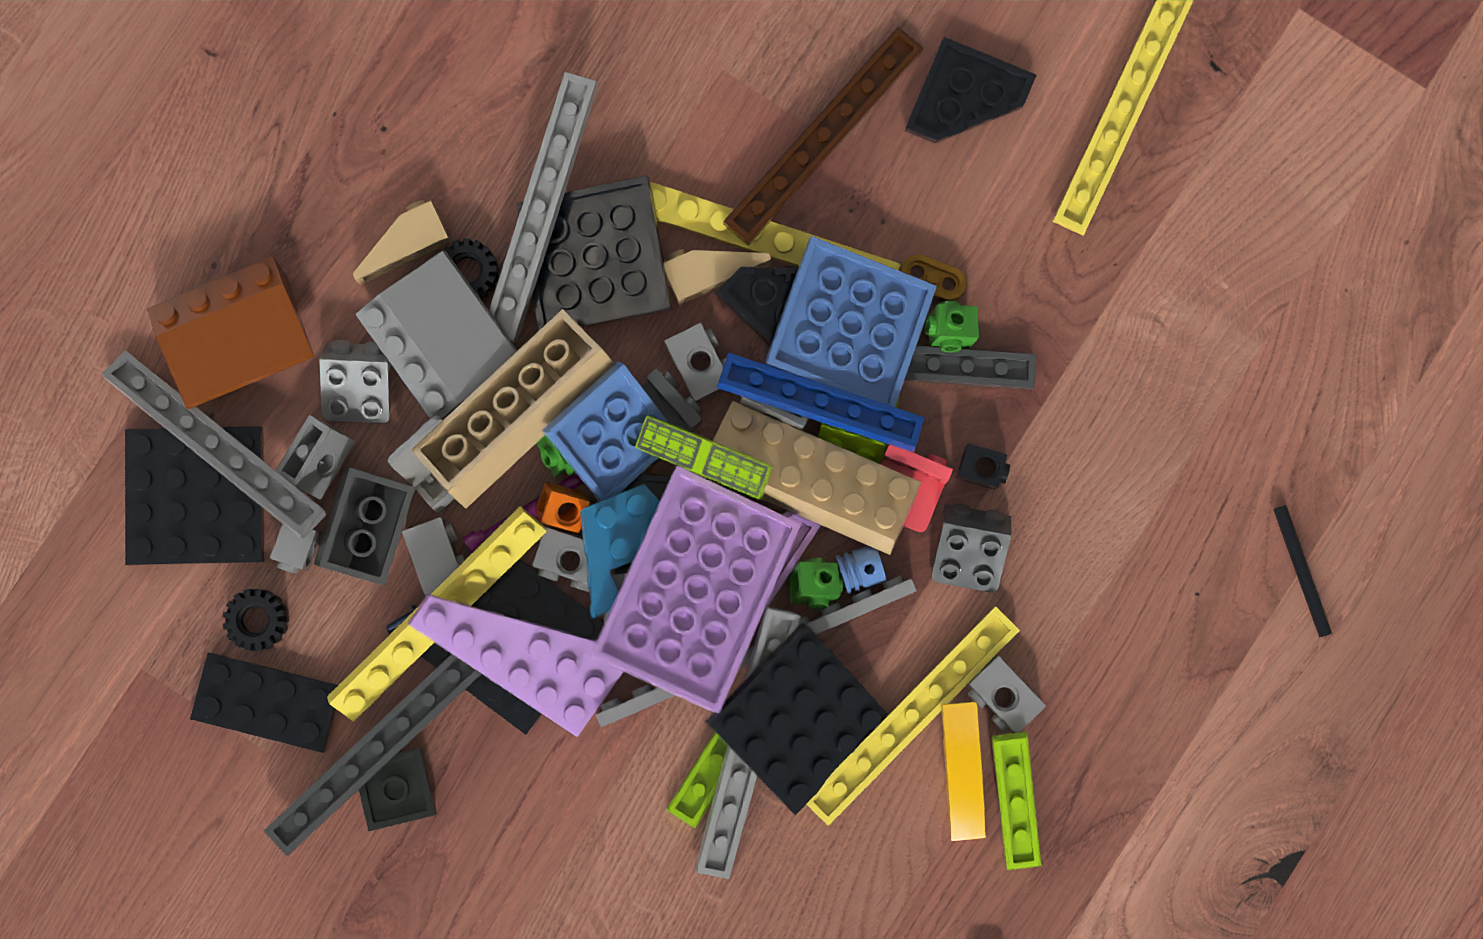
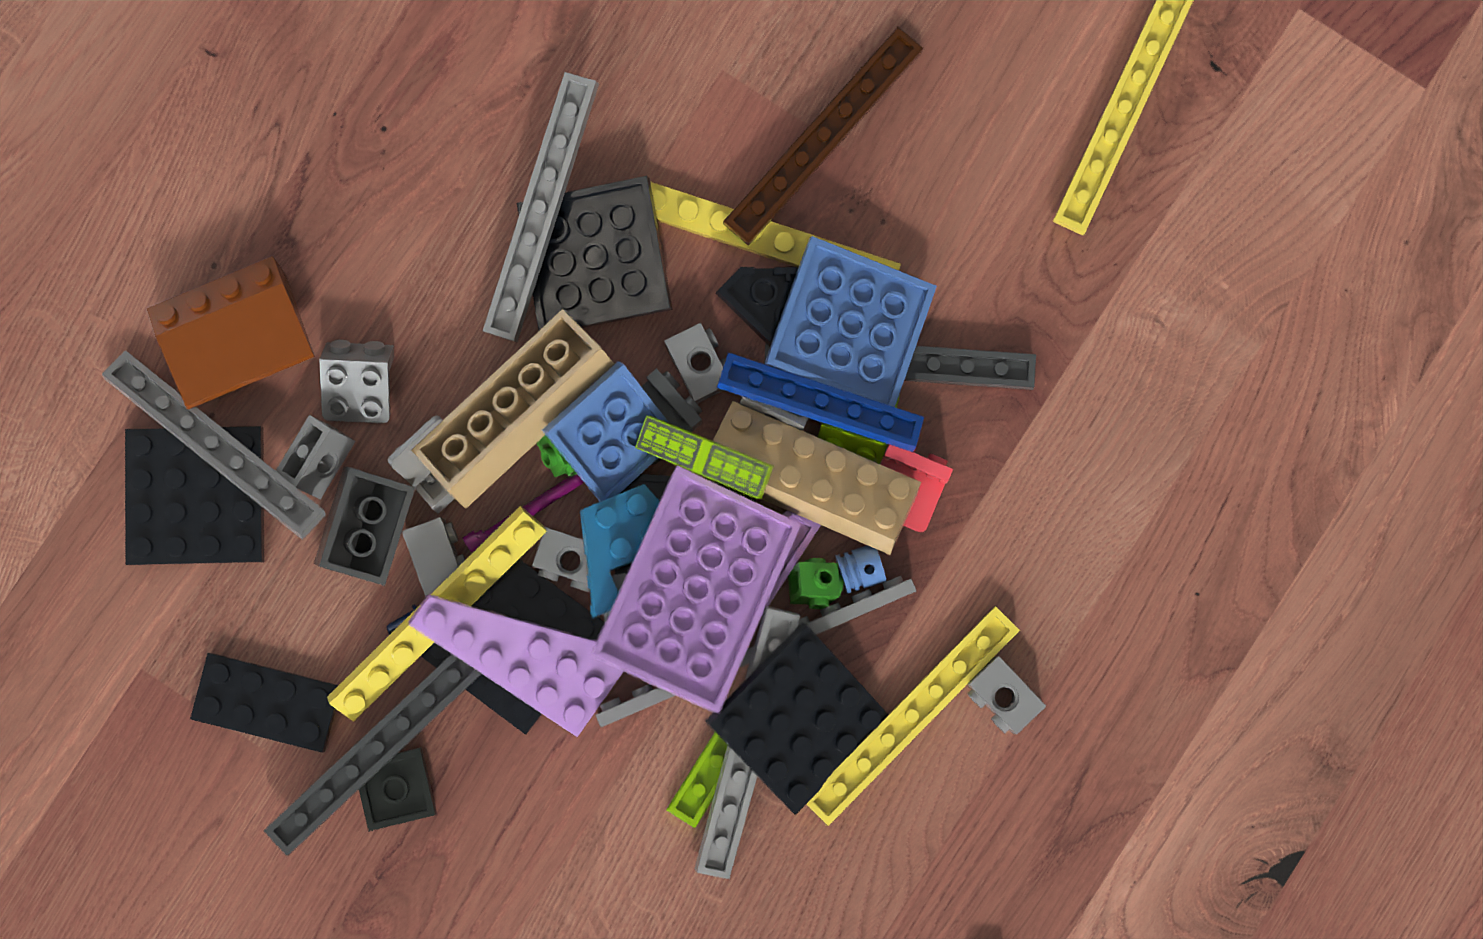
(276, 619): black tyre -> none
(293, 551): light grey brick -> none
(408, 238): tan slope -> none
(437, 335): light grey slope -> none
(483, 256): black tyre -> none
(552, 498): orange brick -> none
(704, 271): tan slope -> none
(935, 273): pearl gold plate -> none
(952, 326): bright green brick -> none
(963, 771): yellow slope -> none
(966, 91): black plate -> none
(968, 472): black brick -> none
(972, 548): dark grey bracket -> none
(1016, 800): lime tile -> none
(1302, 571): black bar -> none

